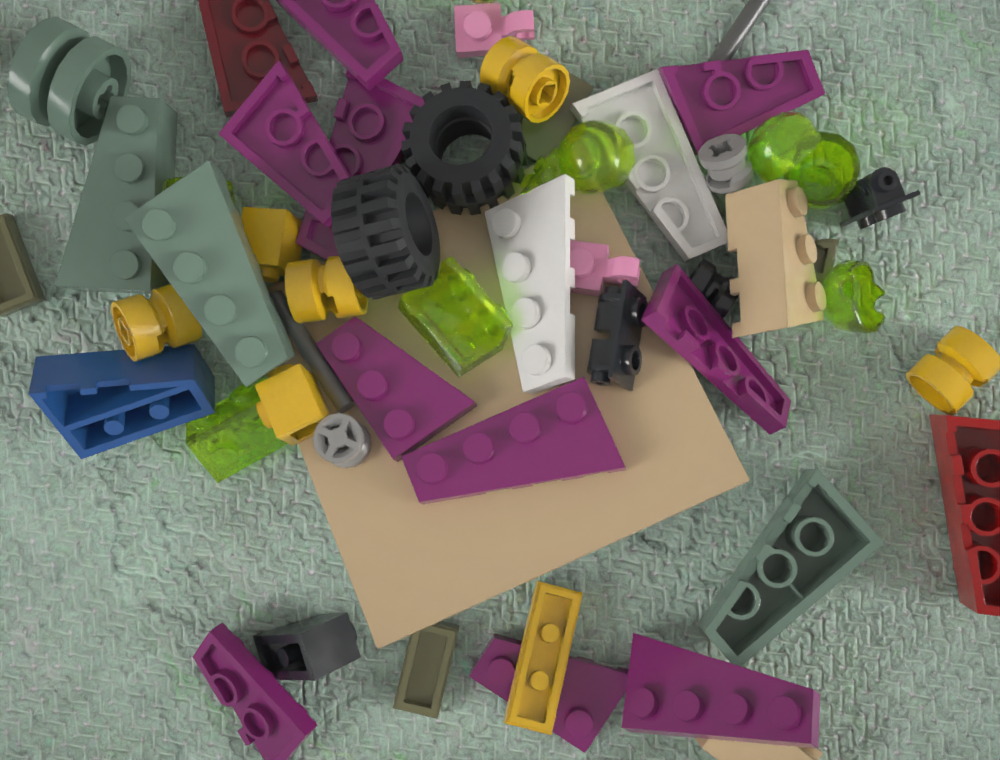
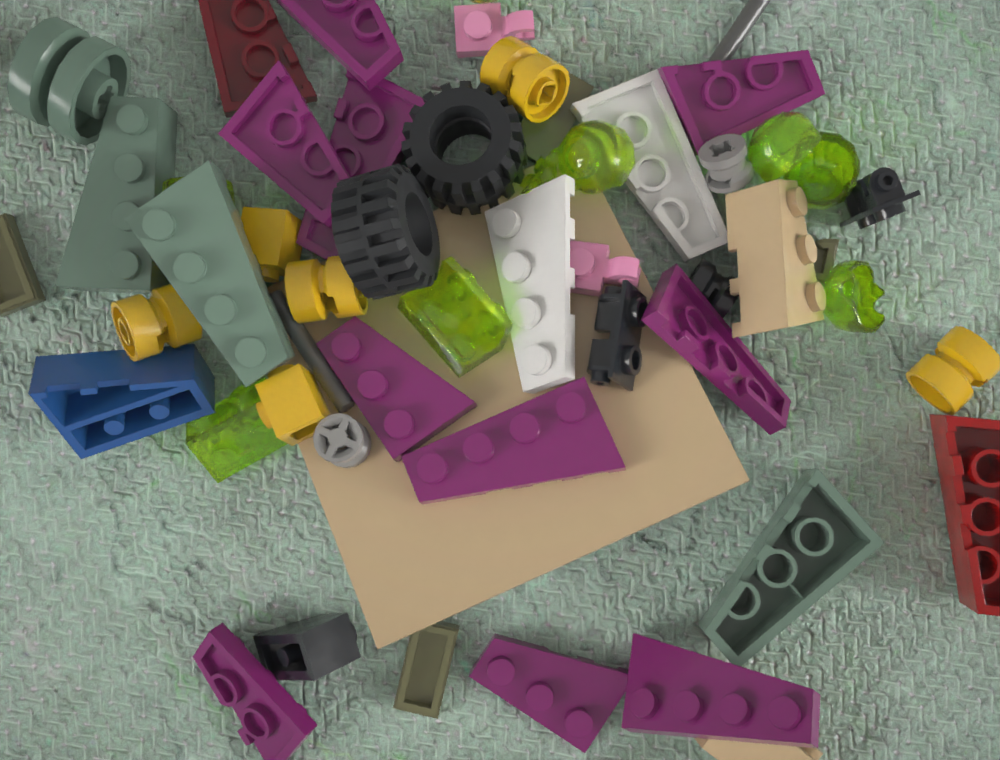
(543, 658): yellow tile -> none

